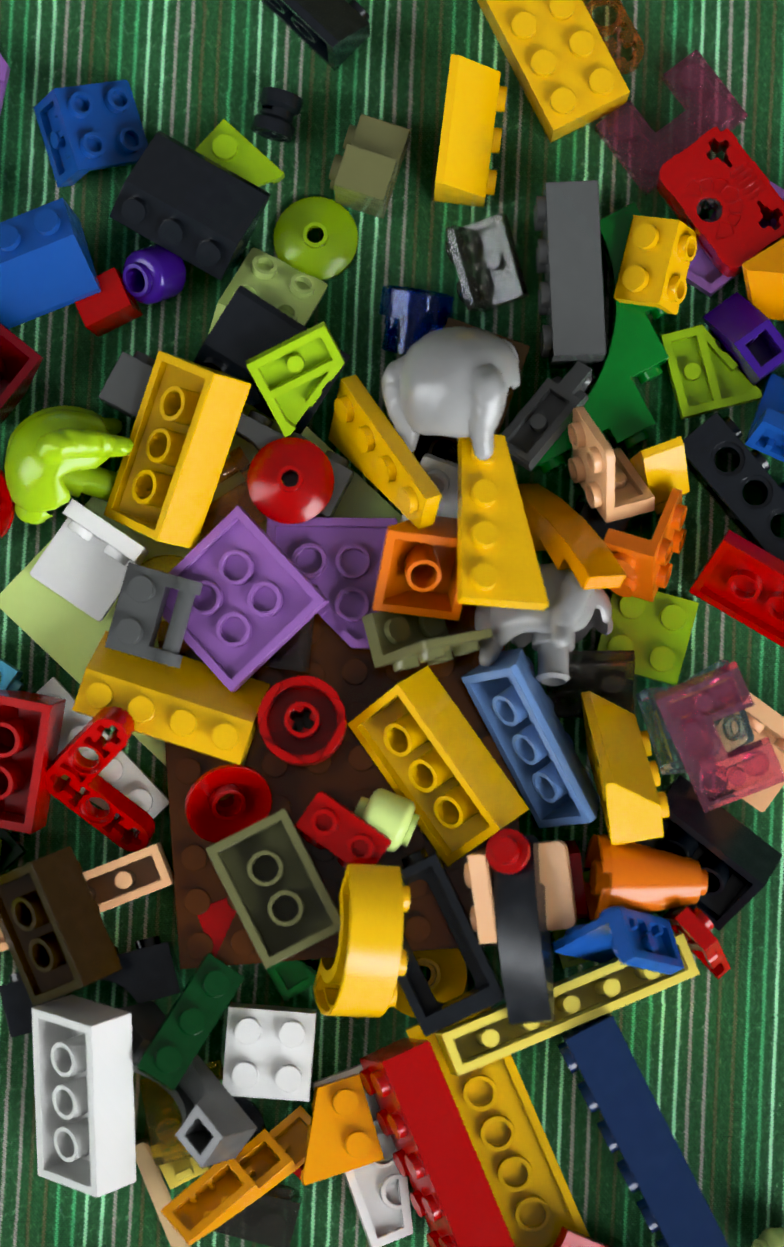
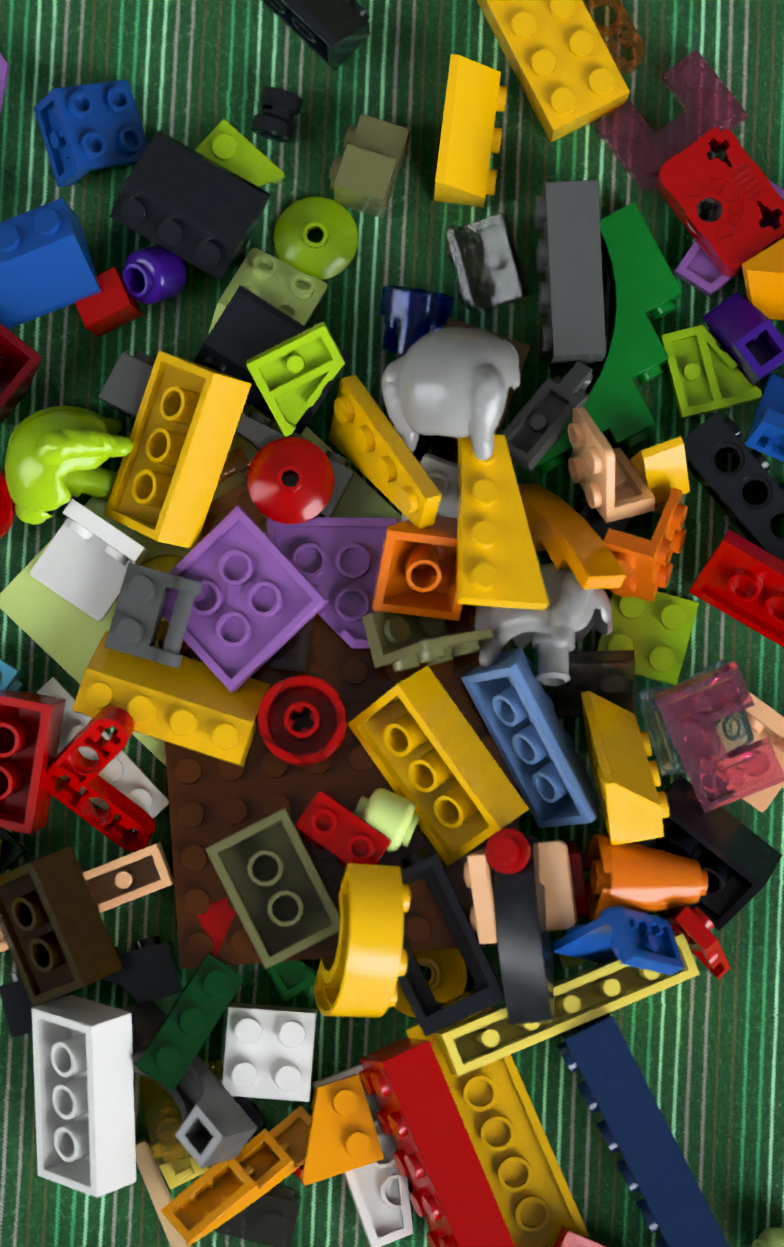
(219, 819): red dish -> none
(656, 263): yellow bracket -> none

